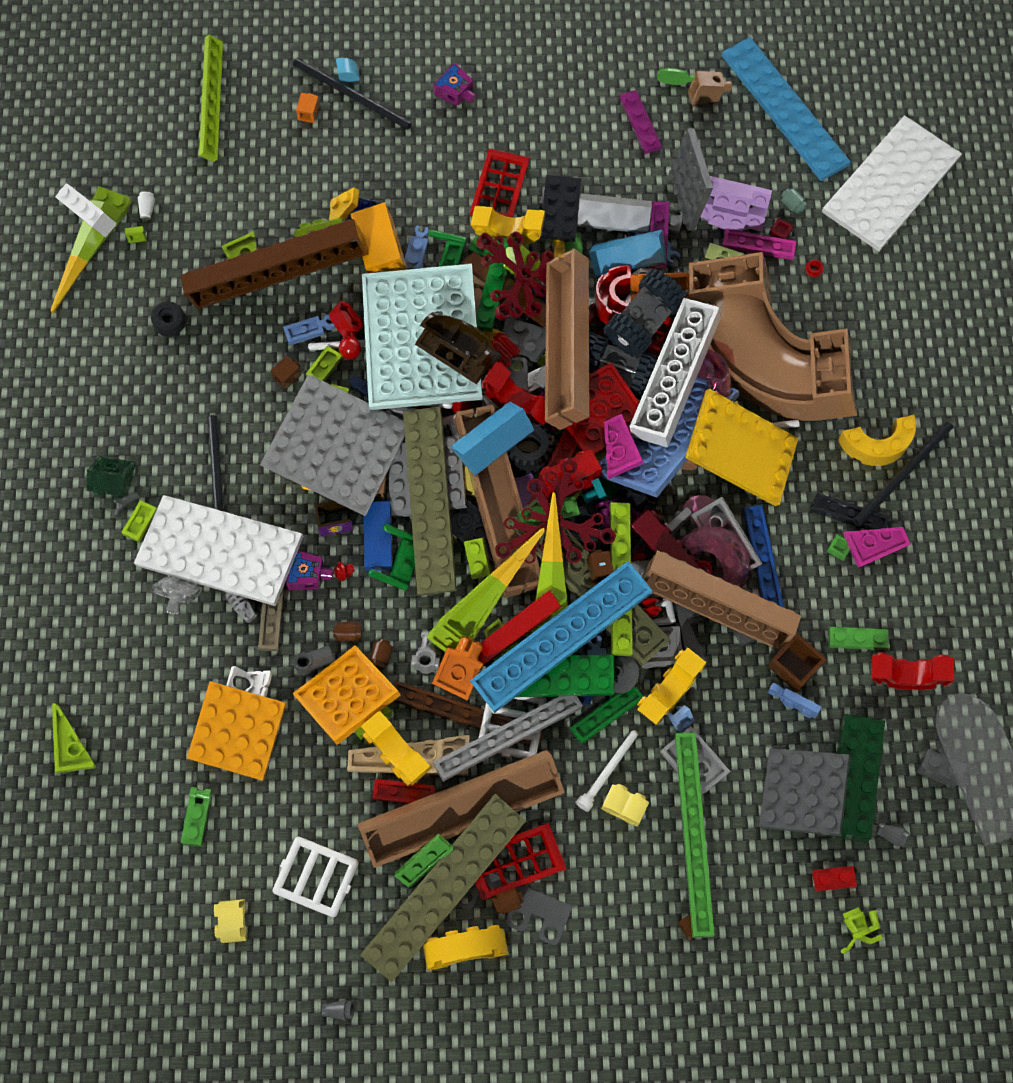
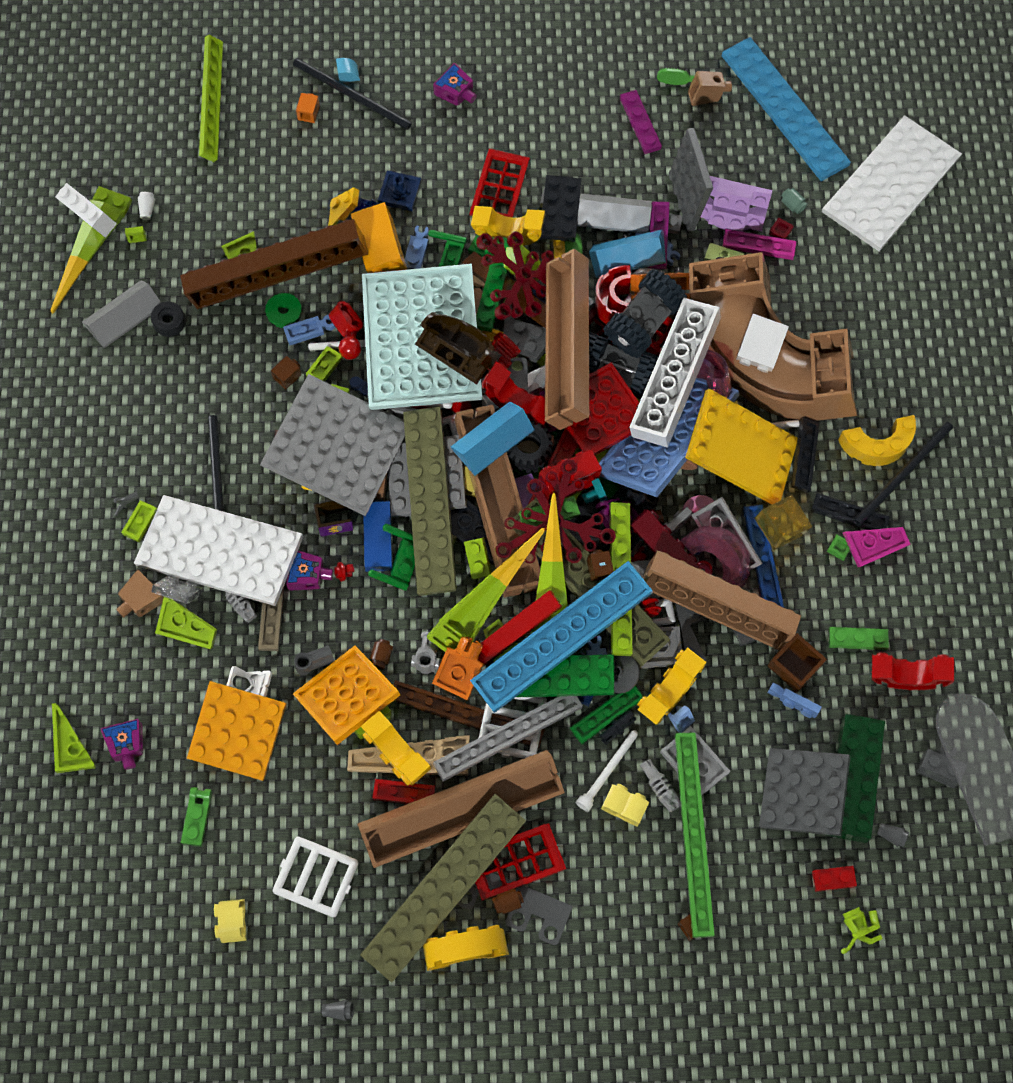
(110, 476): clear green slope -> none
(122, 313): none -> light grey slope
(124, 742): none -> torso
(138, 596): none -> medium nougat torso
(184, 625): none -> lime wing
(279, 301): none -> green tile
(317, 225): lime wing -> none
(347, 631): reddish brown brick -> none
(400, 185): none -> dark blue plate
(423, 861): bright green plate -> none
(617, 727): none -> black pin
(620, 447): dark pink wing -> none
(661, 786): none -> light grey hinge
(762, 343): none -> white brick
(783, 522): none -> clear yellow piece
(805, 455): none -> black plate
(814, 264): red plate -> none

